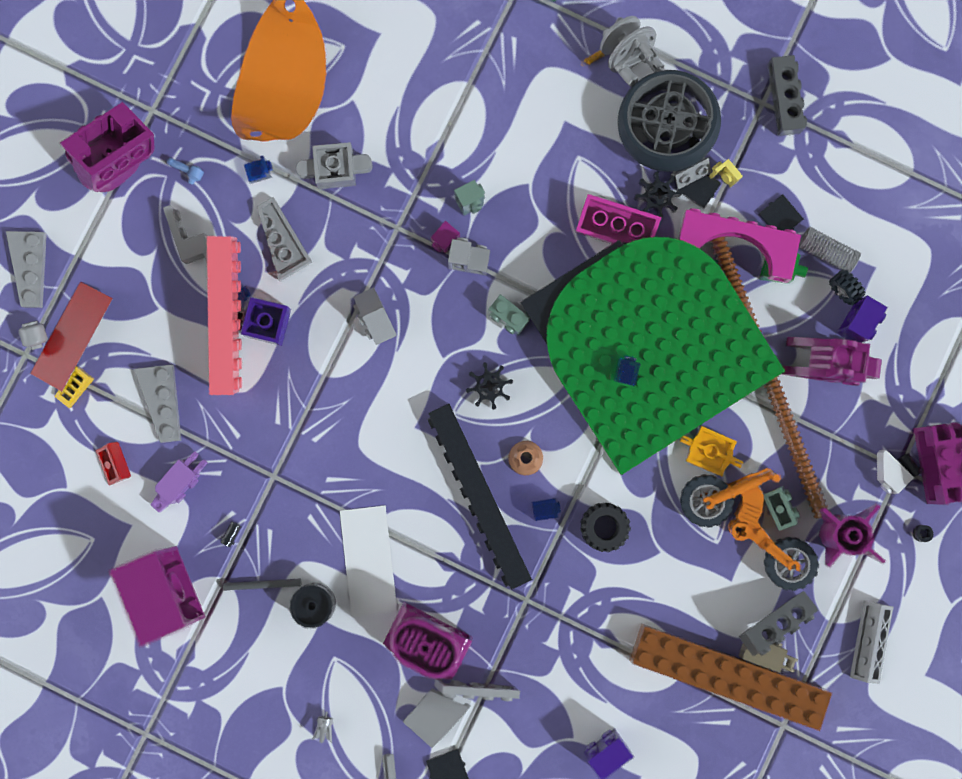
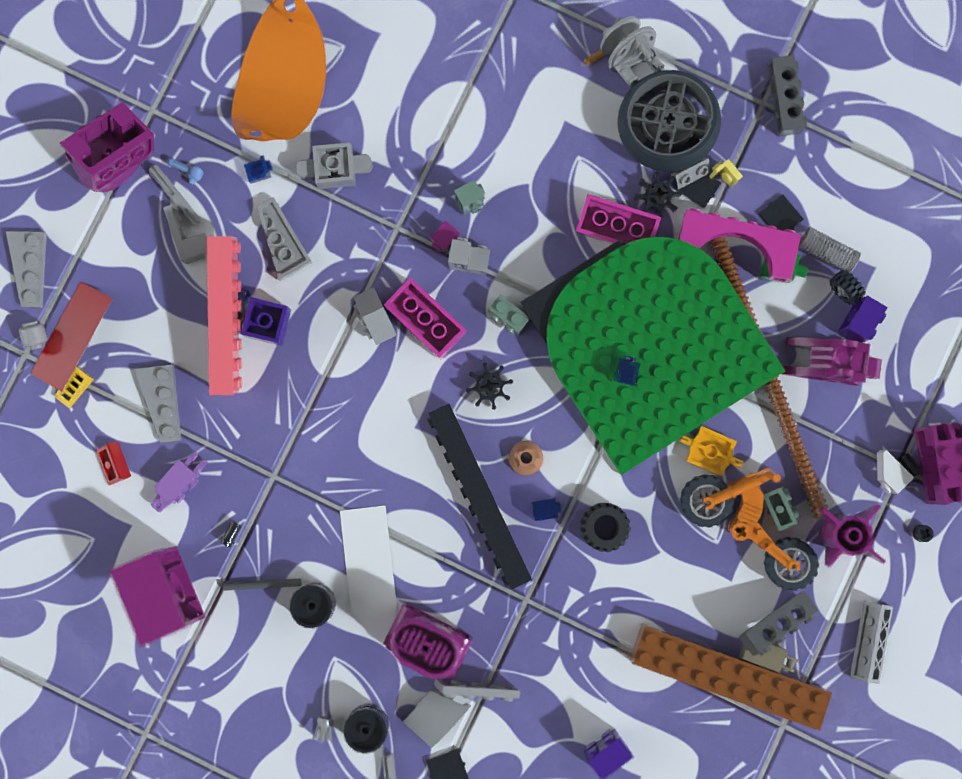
(175, 196): none -> light grey axle
(360, 739): none -> black wheel
(425, 318): none -> dark pink brick

